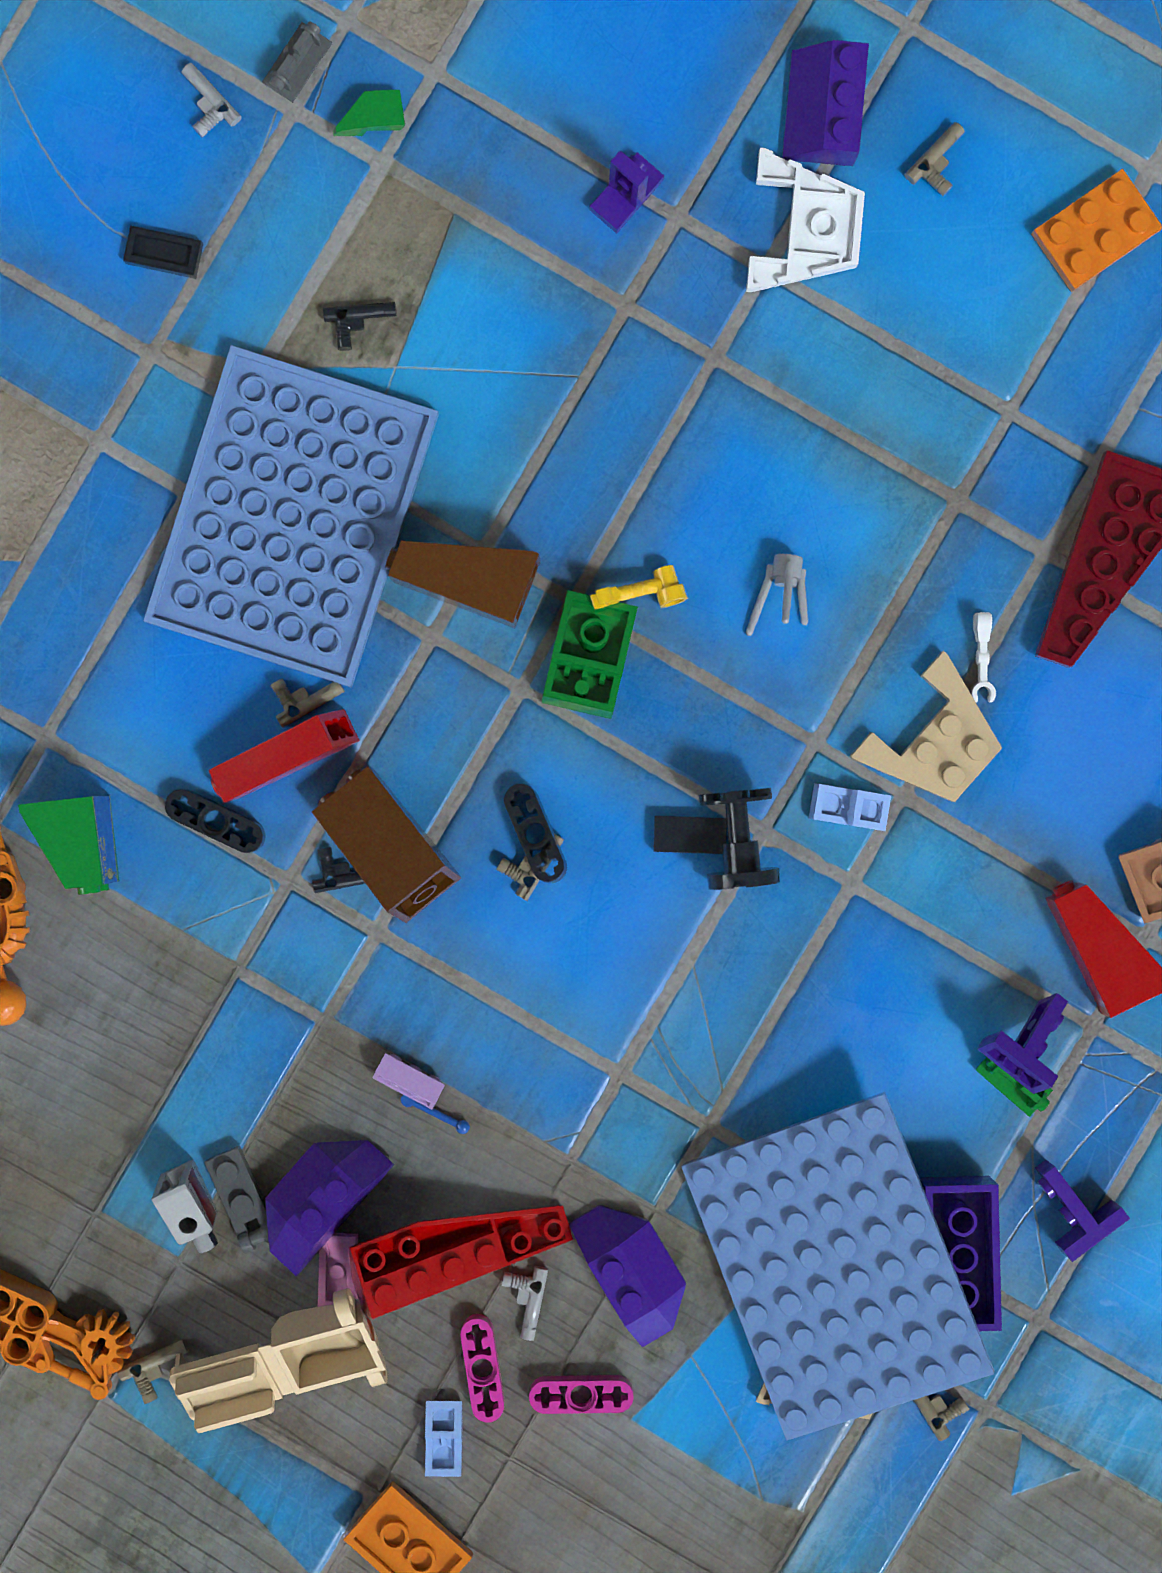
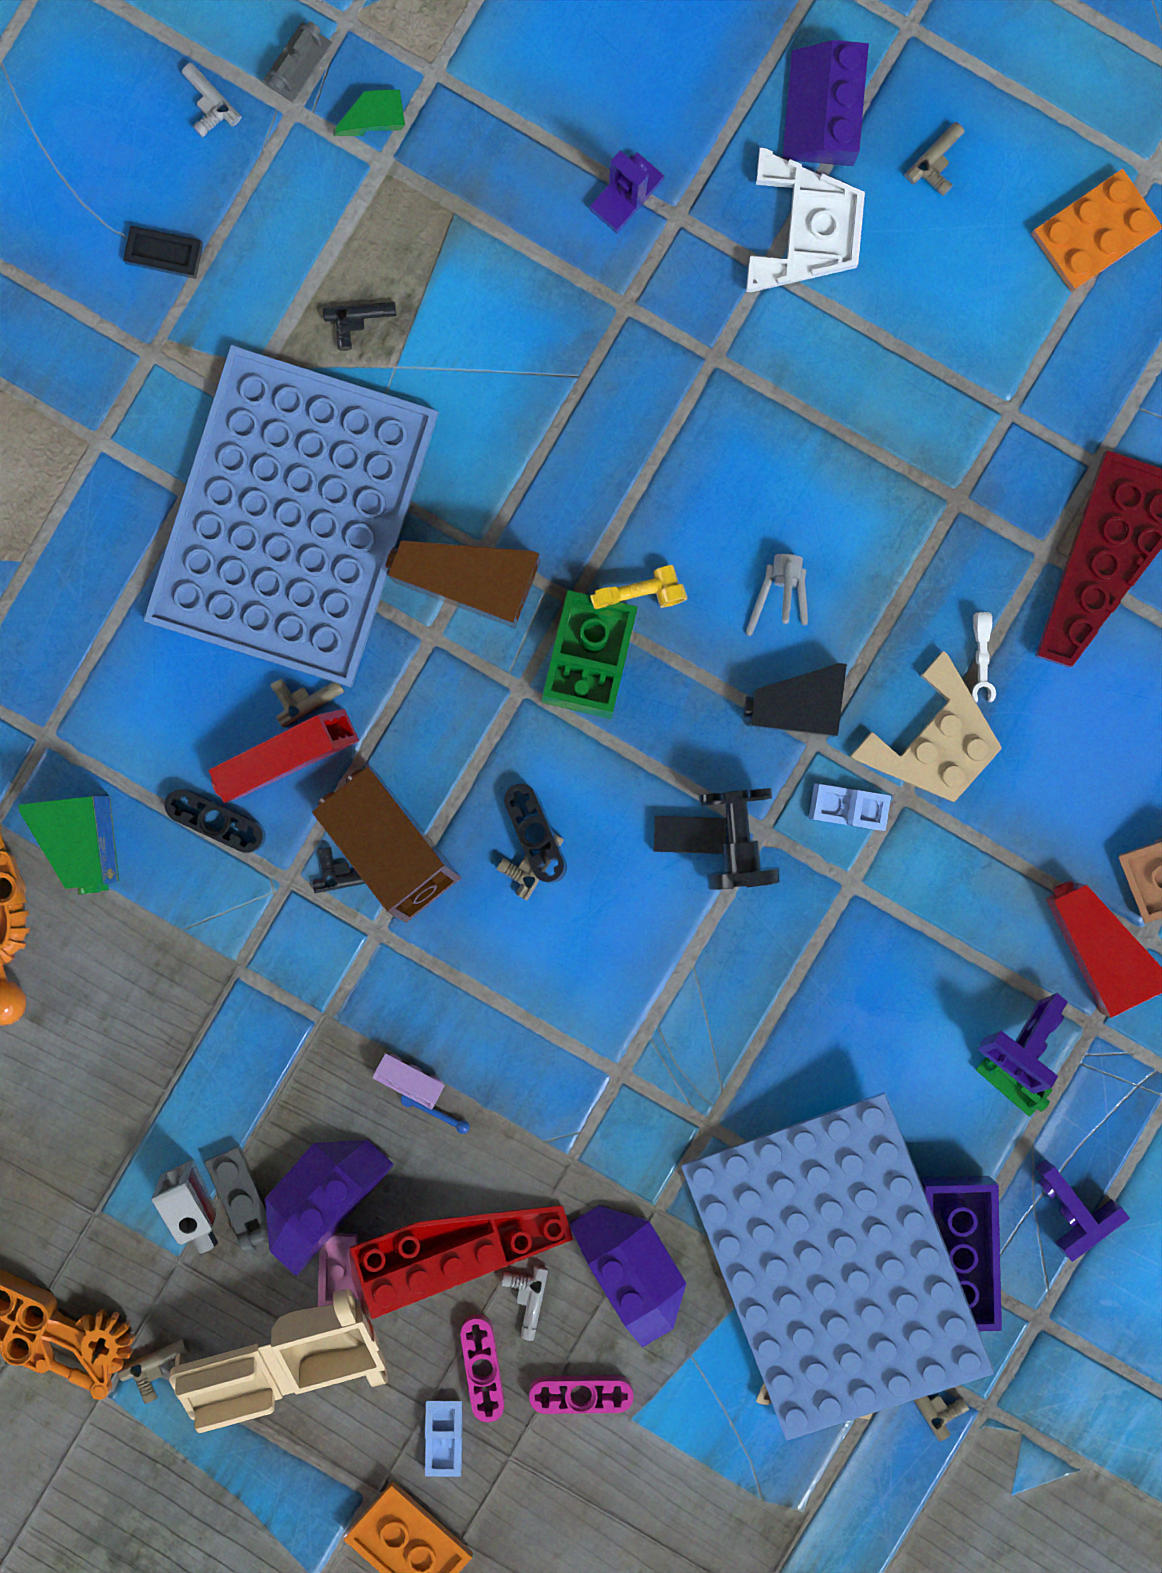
(800, 704): none -> black slope

